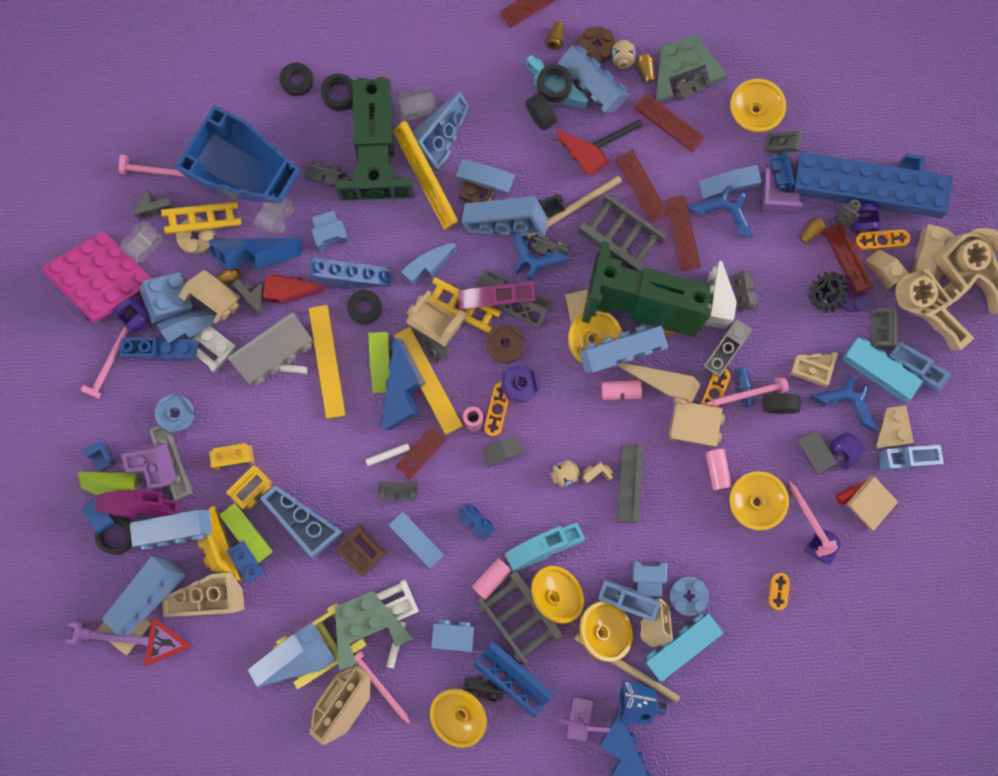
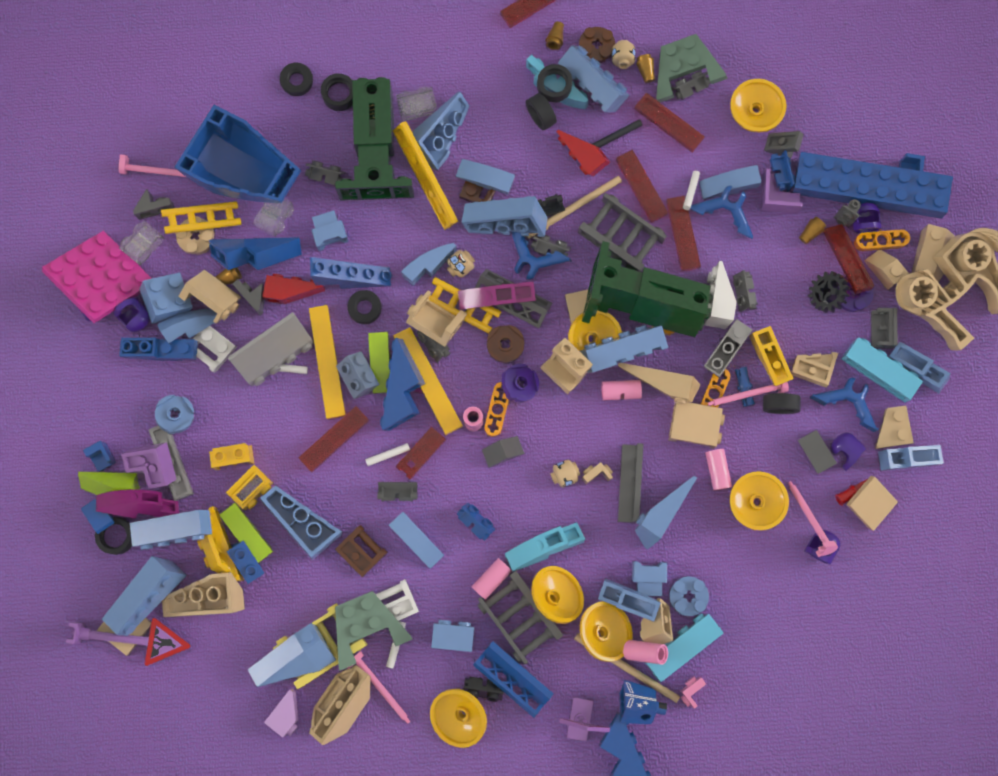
(94, 391): bright pink piece -> none
(285, 715): none -> lavender slope
(333, 439): none -> clear red plate
(357, 375): none -> sand blue brick
(460, 263): none -> tan head
(566, 366): none -> tan panel
(645, 652): none -> bright pink pin
(656, 521): none -> medium blue wedge
(691, 190): none -> white piece
(692, 686): none -> bright pink bracket
(771, 355): none -> yellow slope
(773, 591): light orange beam -> none

